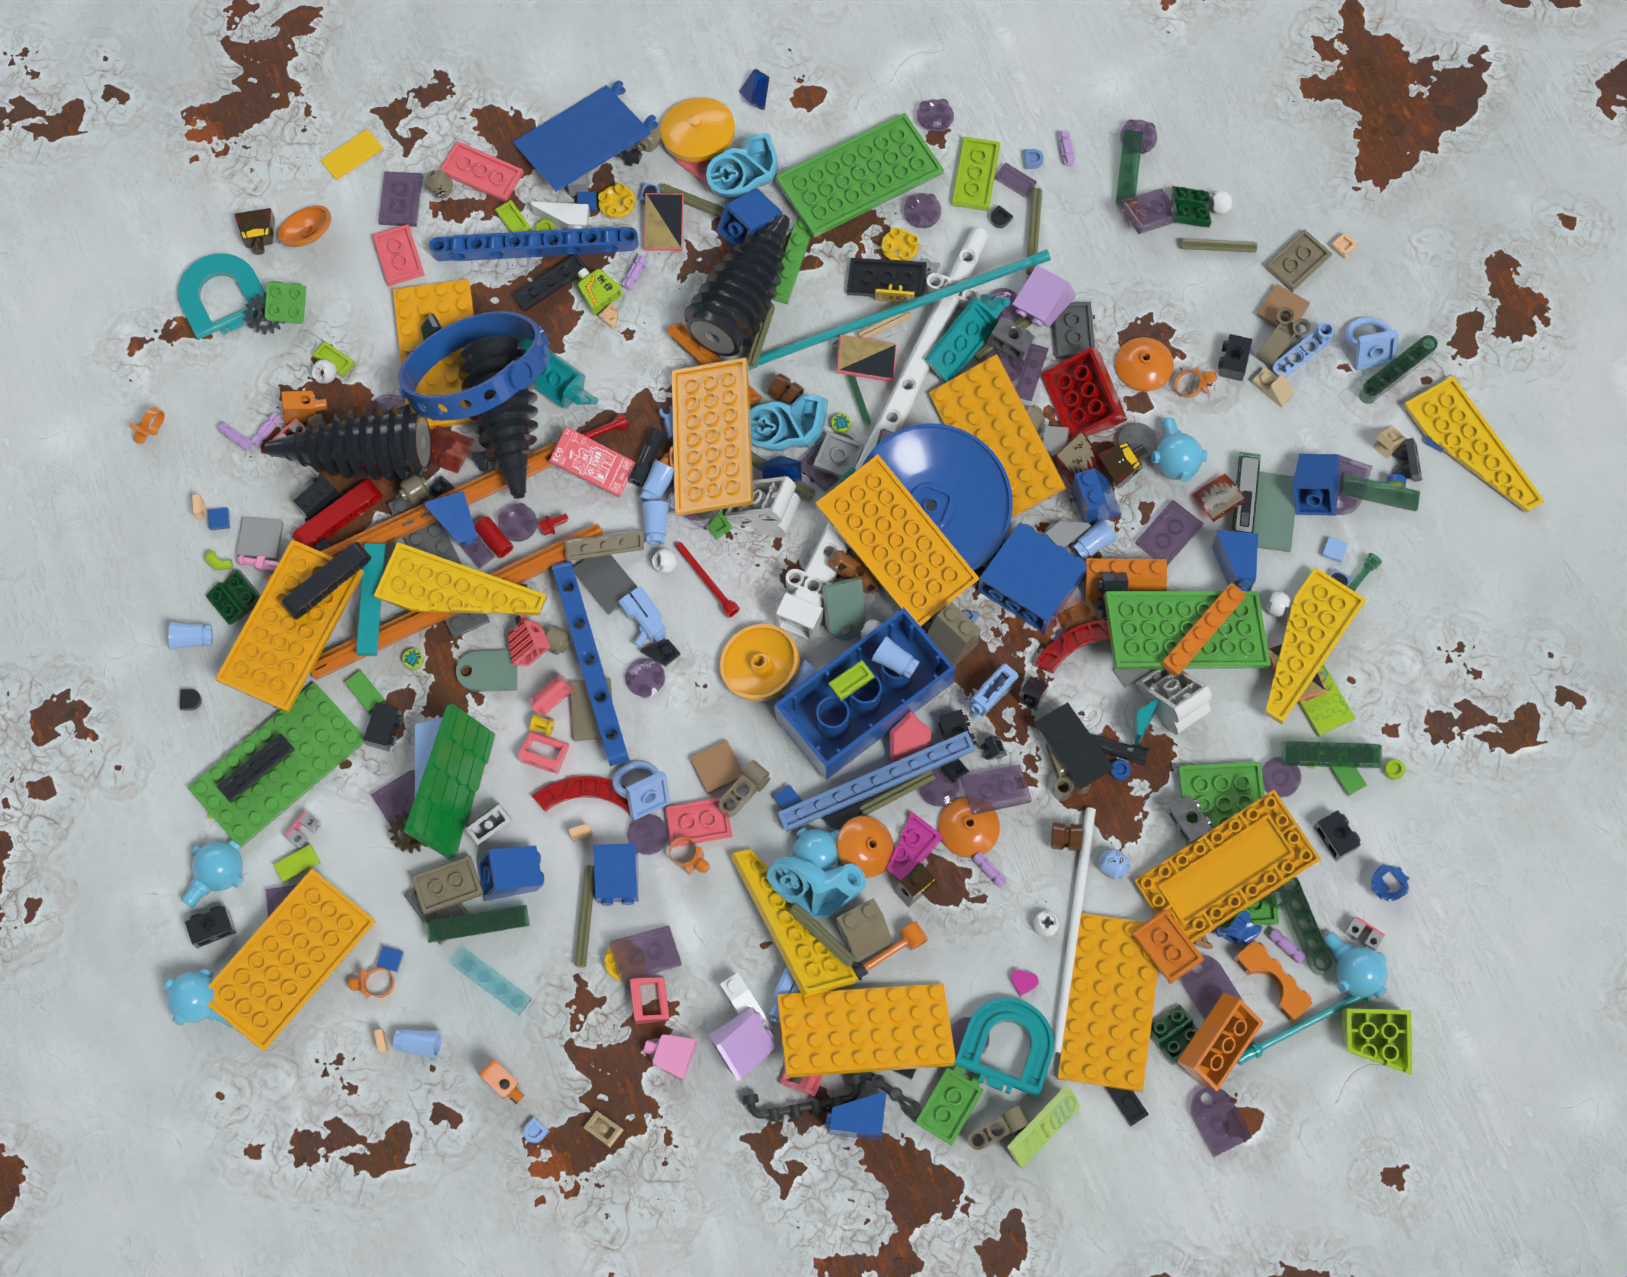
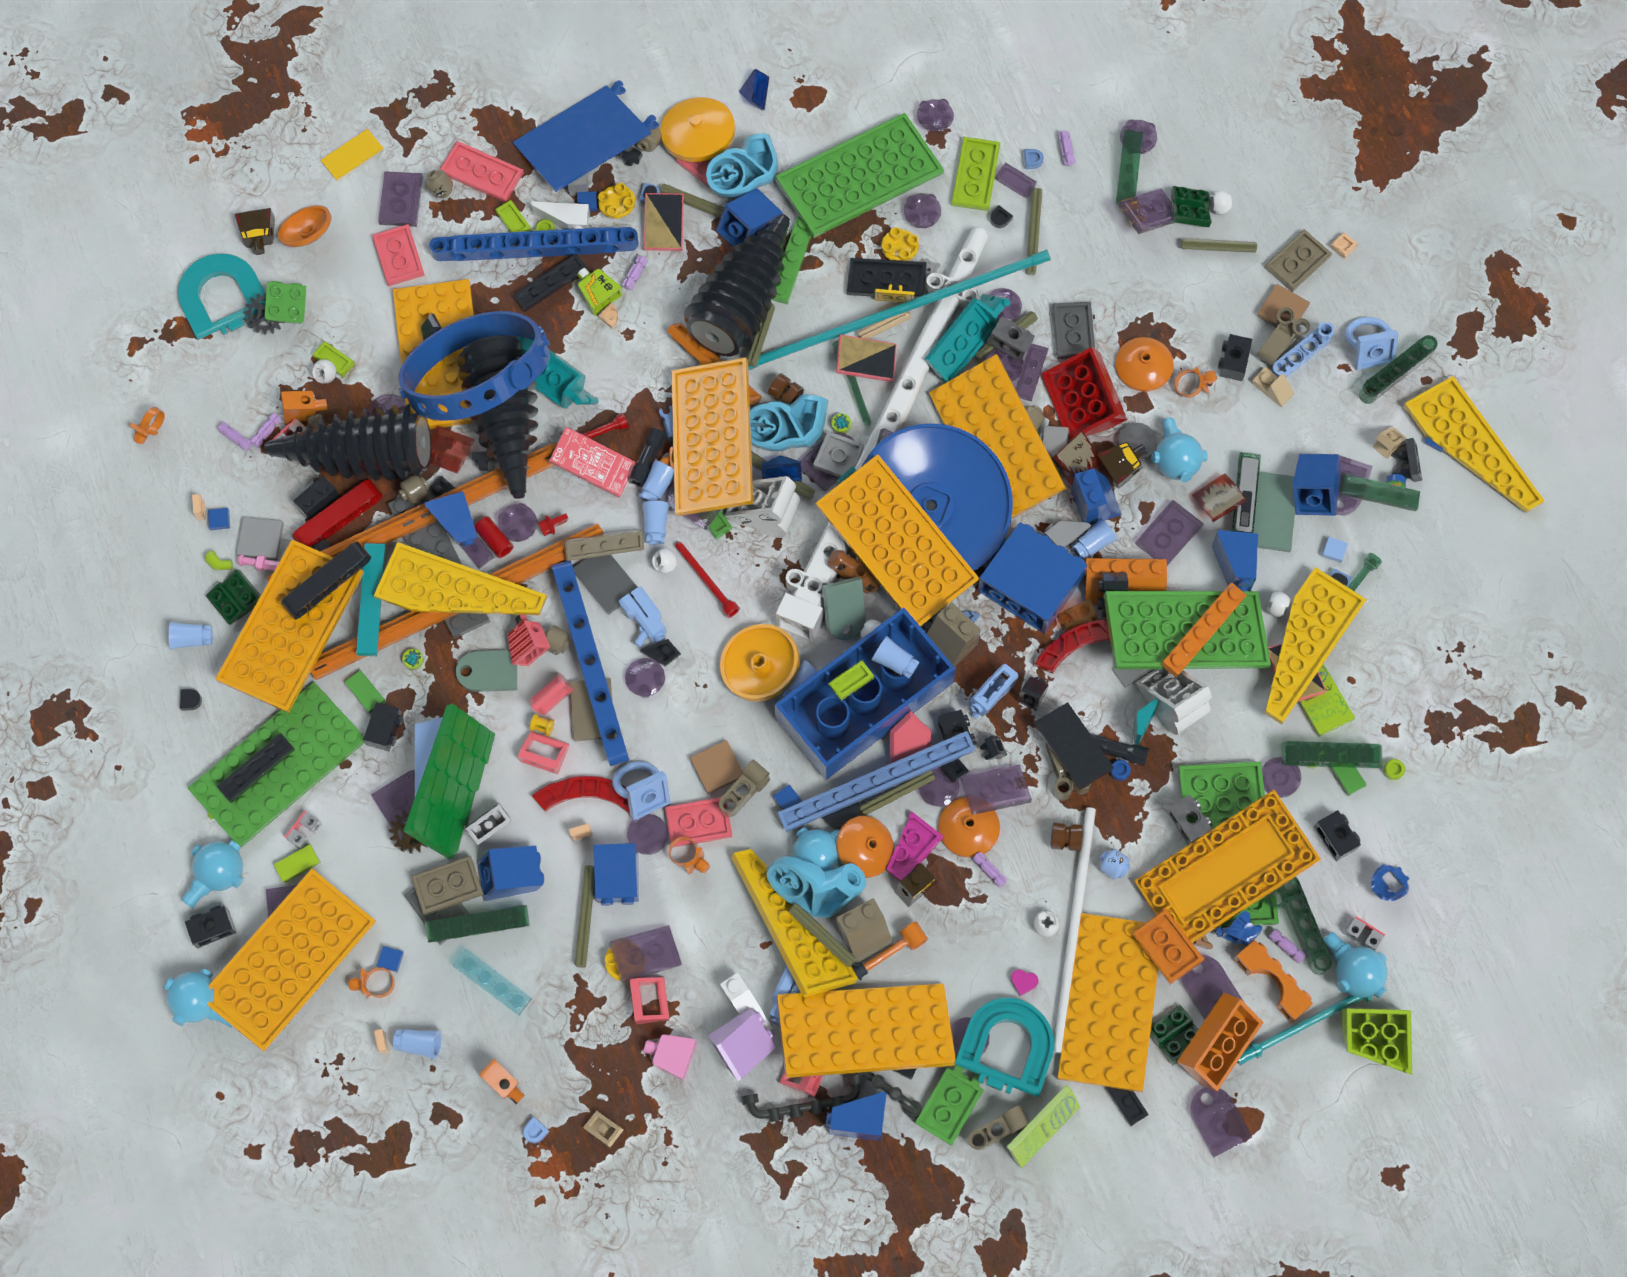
(1043, 297): lavender slope -> none

